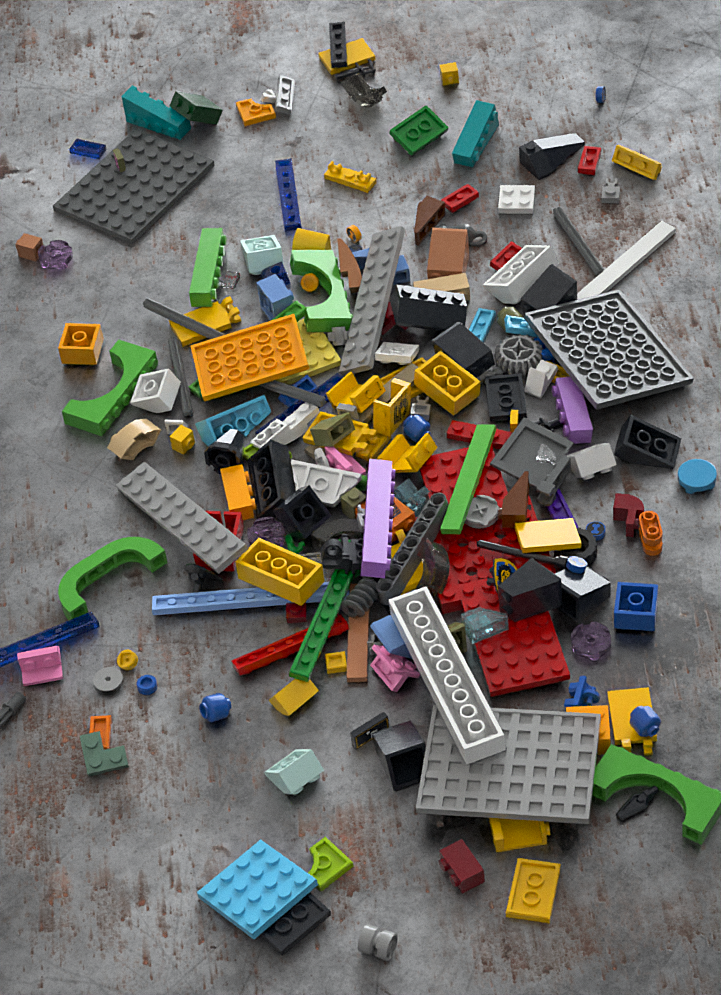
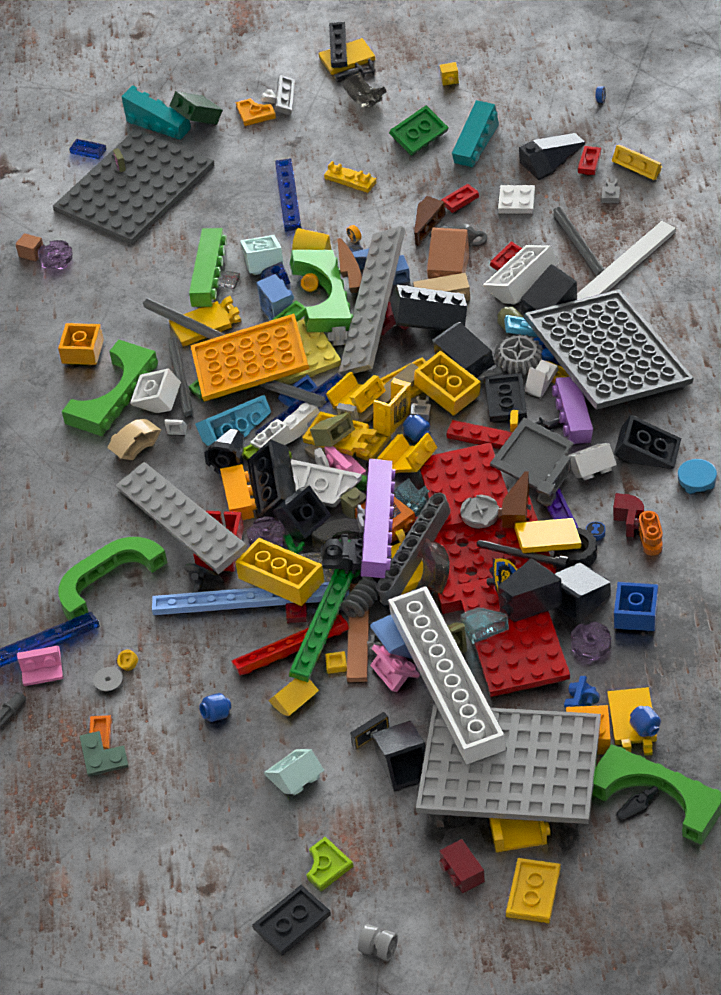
(146, 684): blue tile -> none
(182, 439): yellow plate -> none
(257, 889): medium azure plate -> none
(396, 352): white plate -> none
(468, 479): bright green tile -> none
(482, 323): medium azure tile -> none
(545, 455): clear tile -> none
(576, 564): blue tile -> none

